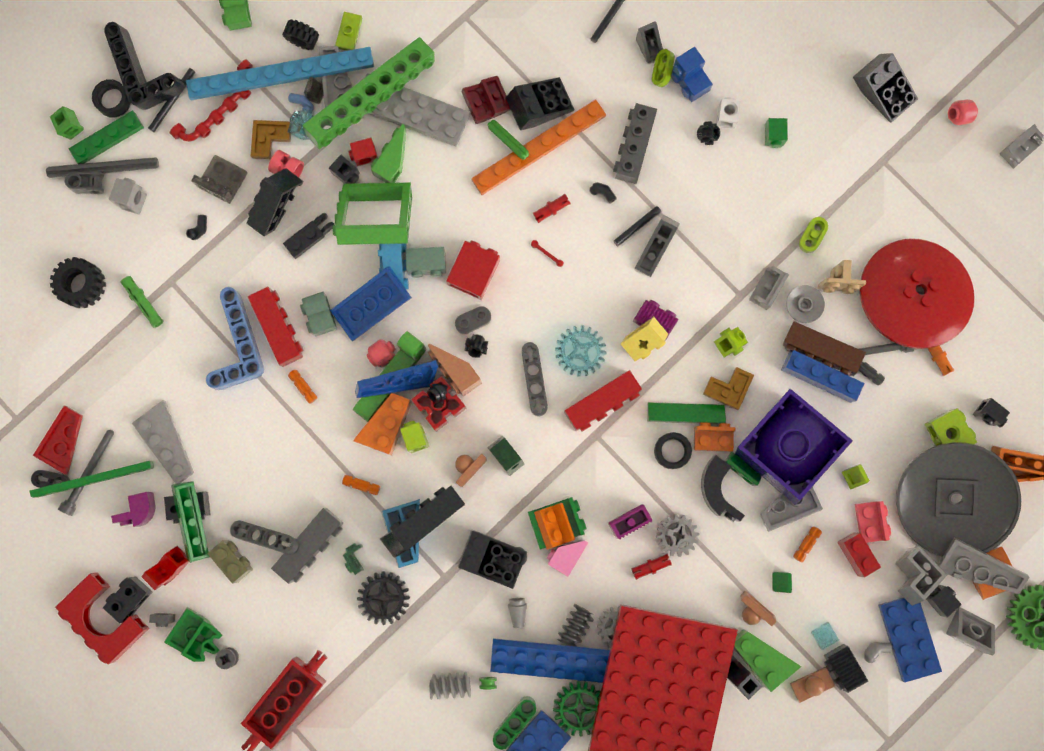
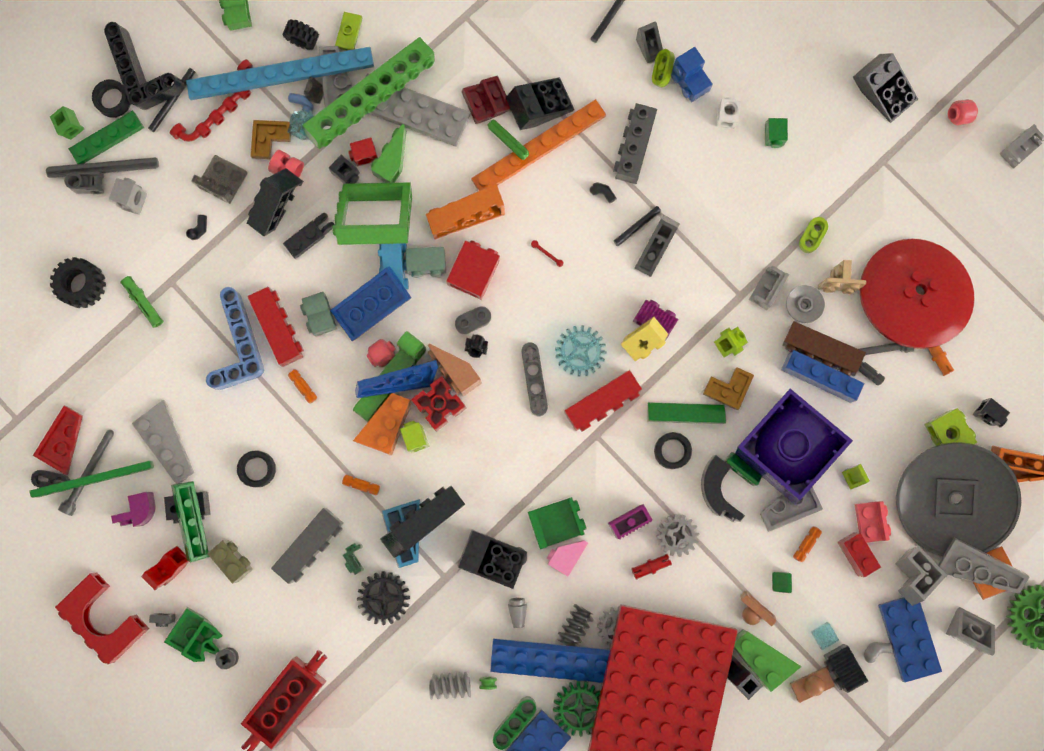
(127, 599): black brick -> none
(256, 483): none -> black tyre
(264, 536): dark grey beam -> none
(437, 392): black plate -> none
(466, 212): none -> orange wedge
(468, 467): nougat tile -> none
(506, 455): dark green torso -> none
(551, 208): red pin -> none
(554, 526): orange bracket -> none
(708, 133): black gear -> none
(714, 438): orange bracket -> none
(944, 600): black brick -> none

